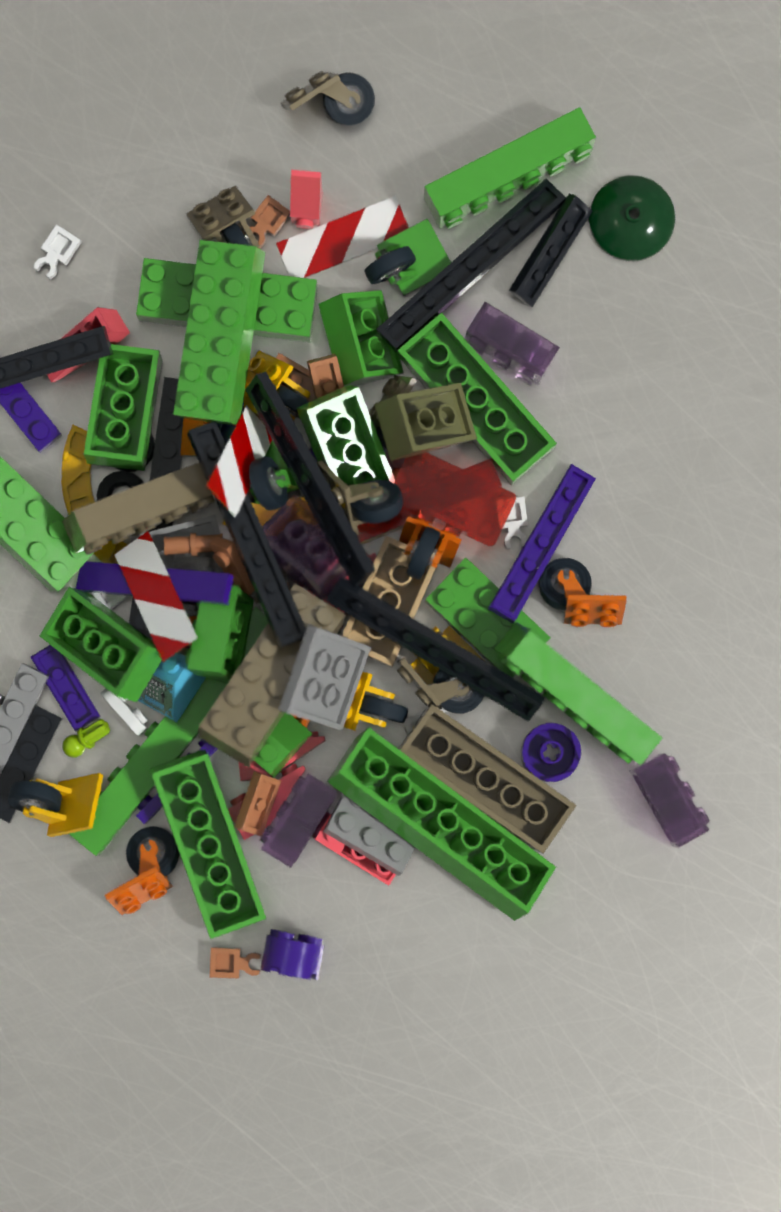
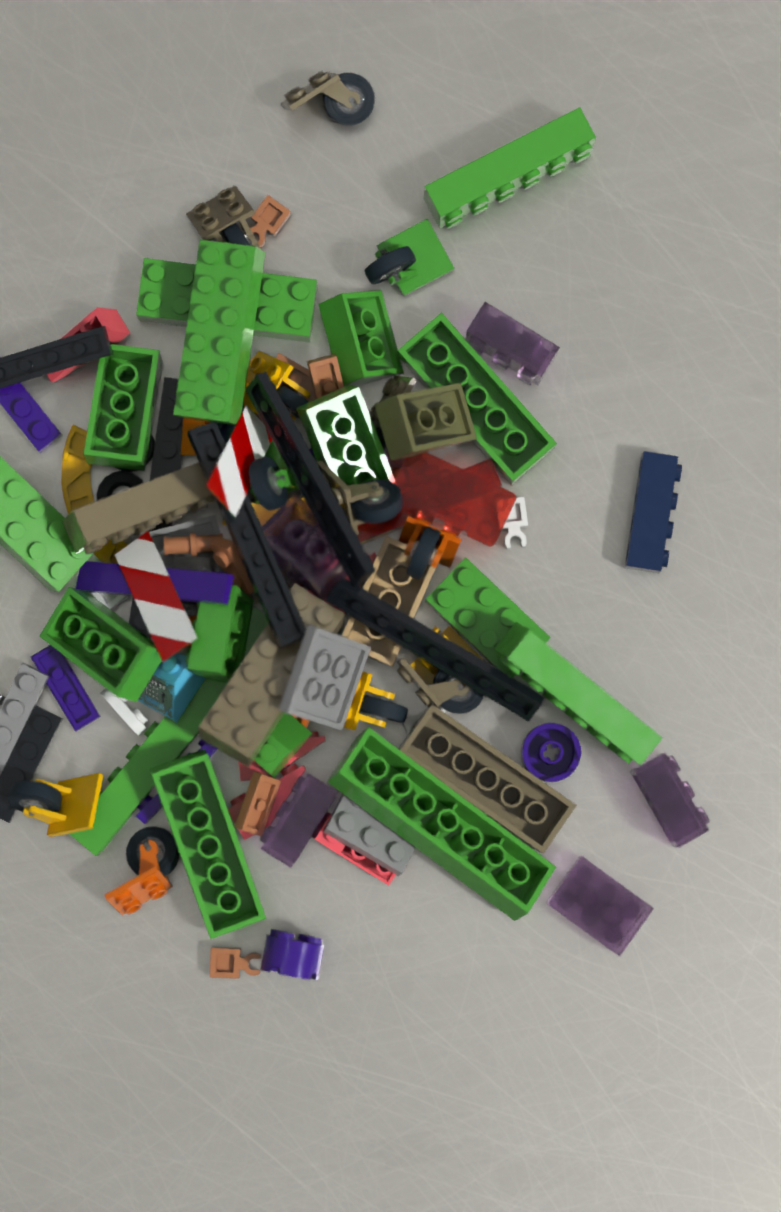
(59, 248): white plate -> none
(75, 744): lime axle -> none
(306, 198): coral slope -> none
(342, 238): sticker -> none
(471, 264): black plate -> none
(541, 544): dark purple tile -> none
(550, 250): black plate -> none
(568, 586): plate -> none
(599, 905): none -> clear purple brick
(629, 237): dark green dish -> none
(652, 511): none -> dark blue brick

